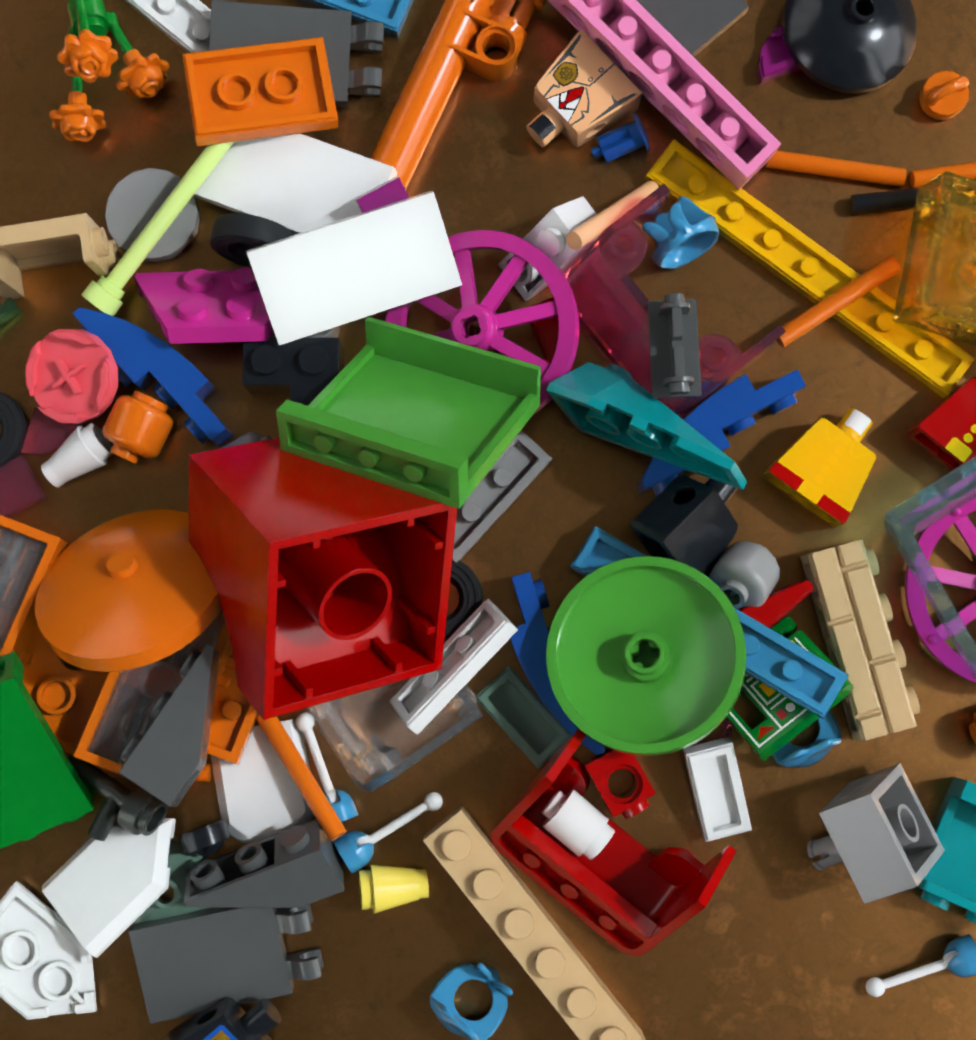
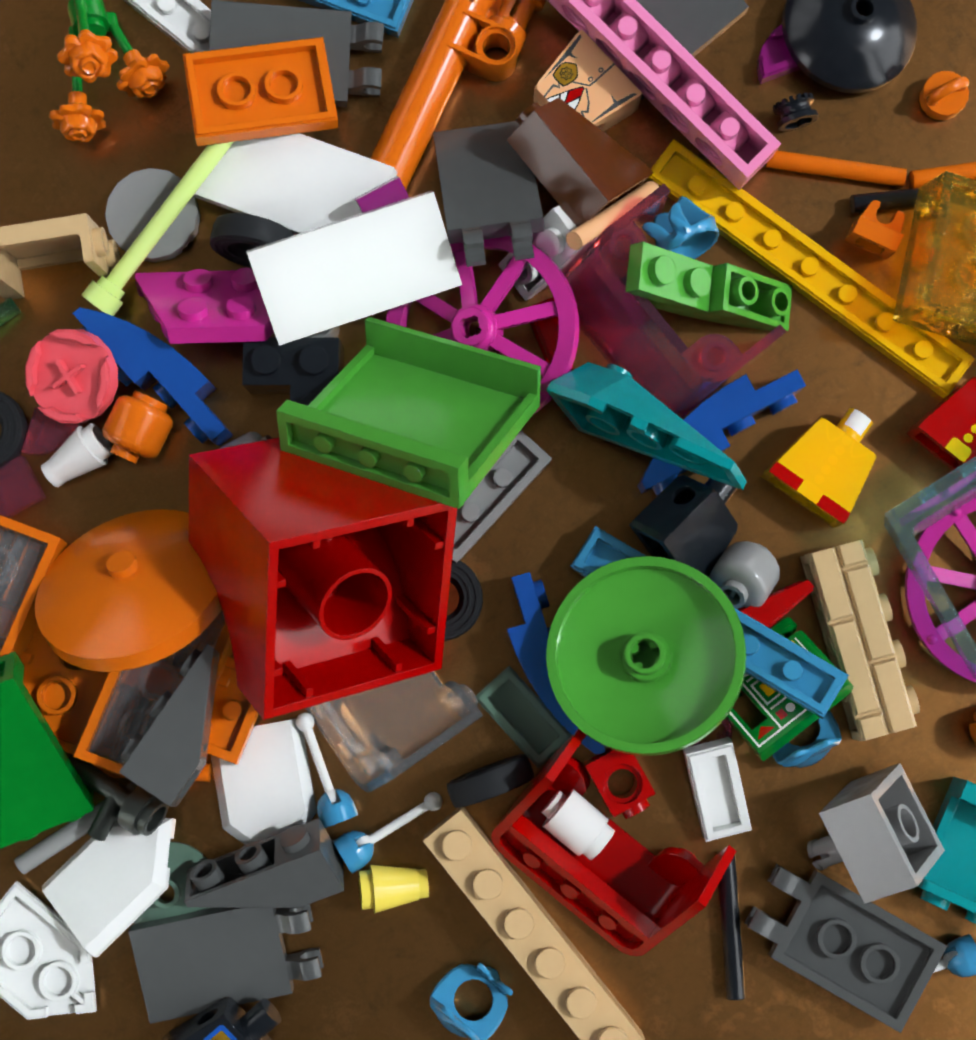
(58, 840): none -> light grey bar
(205, 839): black tile -> none
(302, 777): orange bar -> none
(463, 657): white tile -> none
(487, 190): none -> dark grey tile
(490, 781): none -> black tyre
(575, 159): none -> reddish brown slope
(621, 140): blue piece -> none
(674, 347): dark grey hinge -> none
(707, 291): none -> bright green slope
(731, 933): none -> black bar
(796, 112): none -> black bush
(839, 300): orange bar -> none
(850, 946): none -> dark grey tile
(875, 236): none -> orange tile

